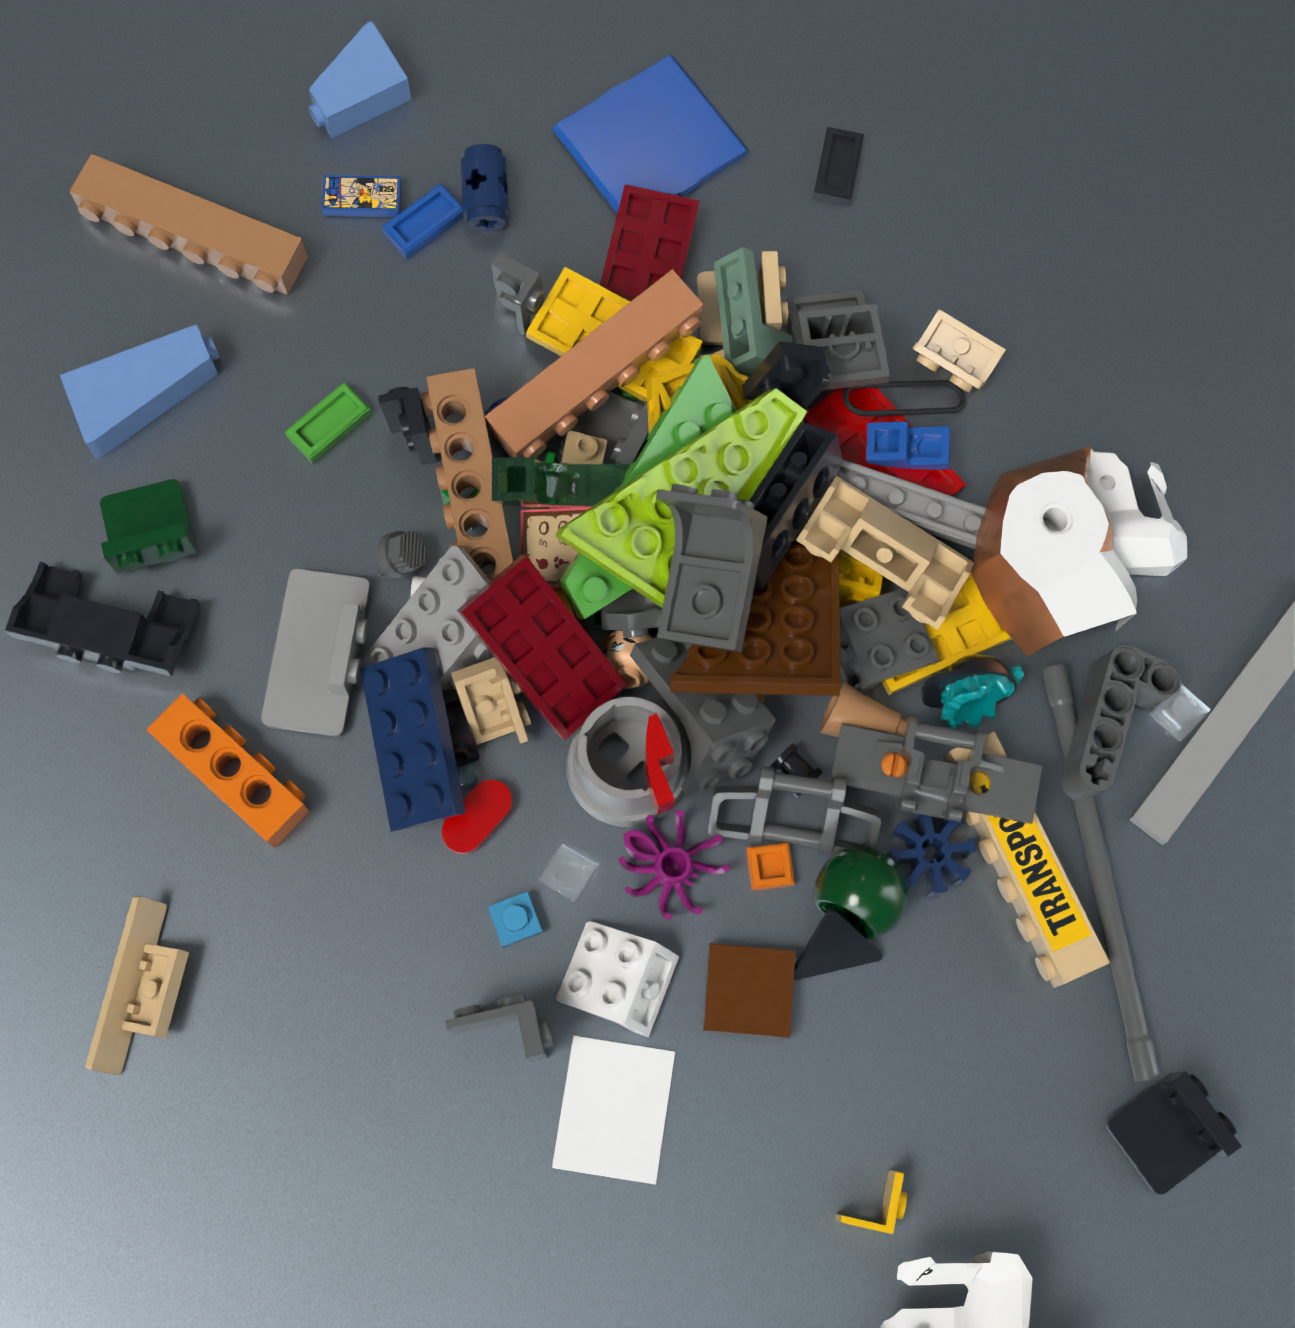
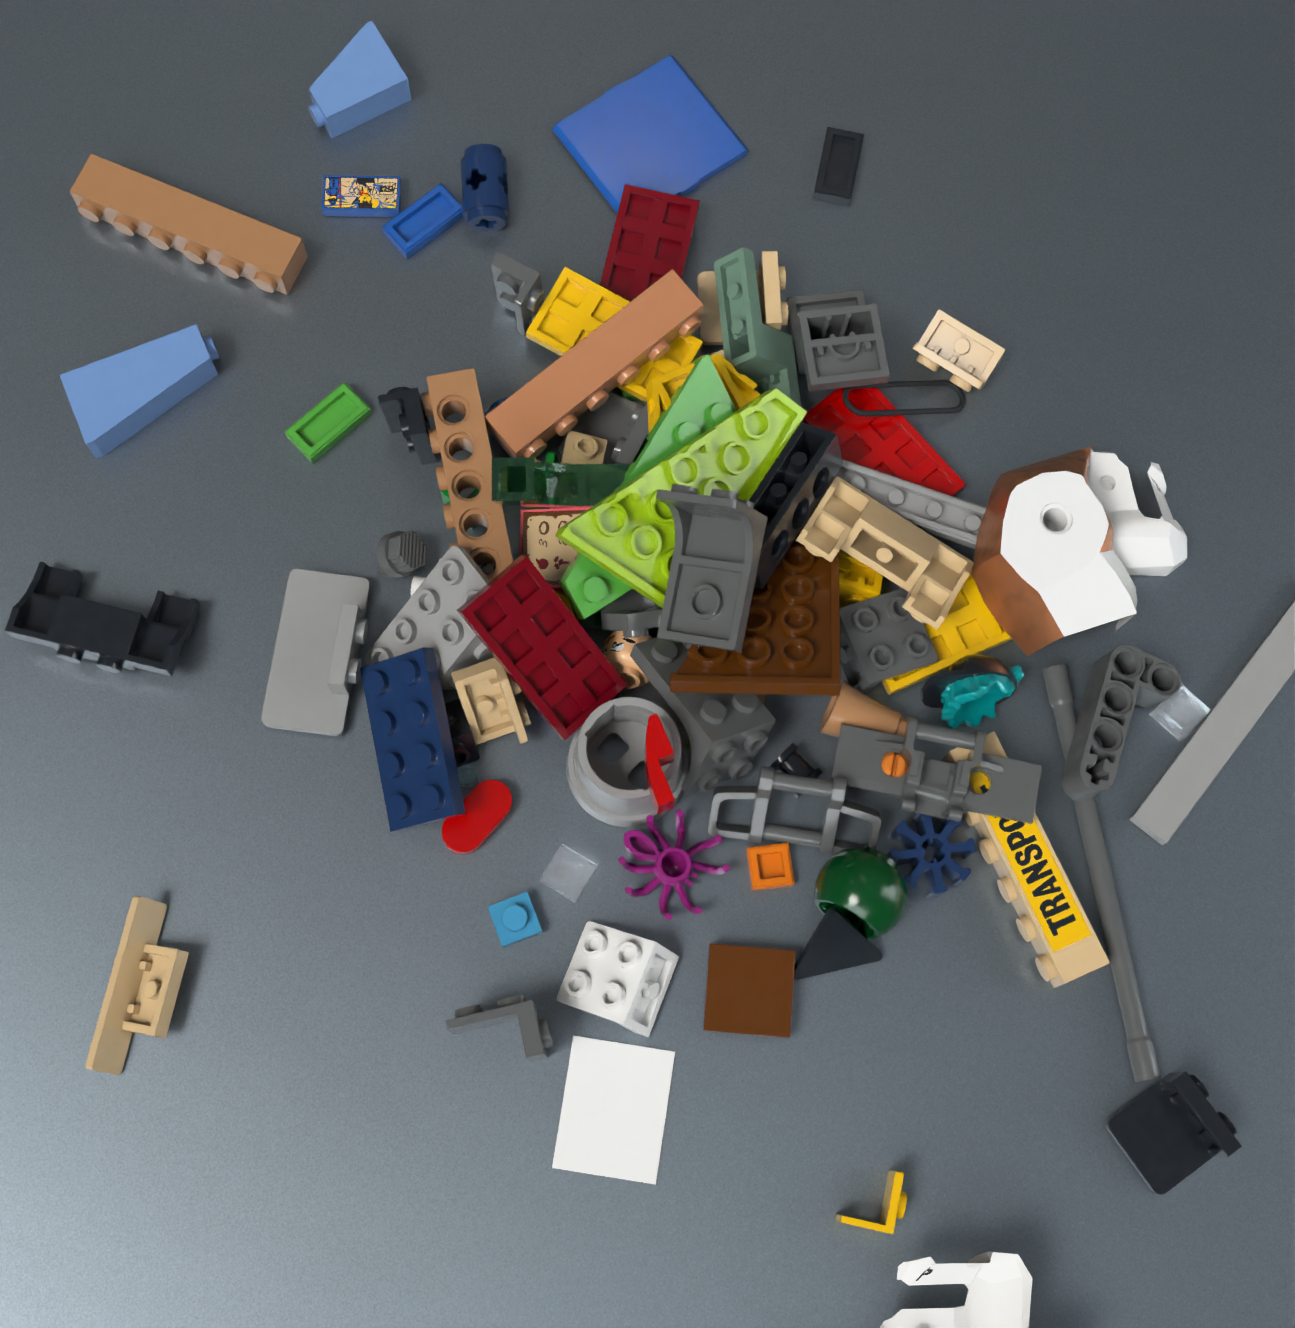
(146, 526): dark green bracket -> none
(176, 732): orange brick -> none
(792, 369): black bracket -> none
(909, 448): blue slope -> none

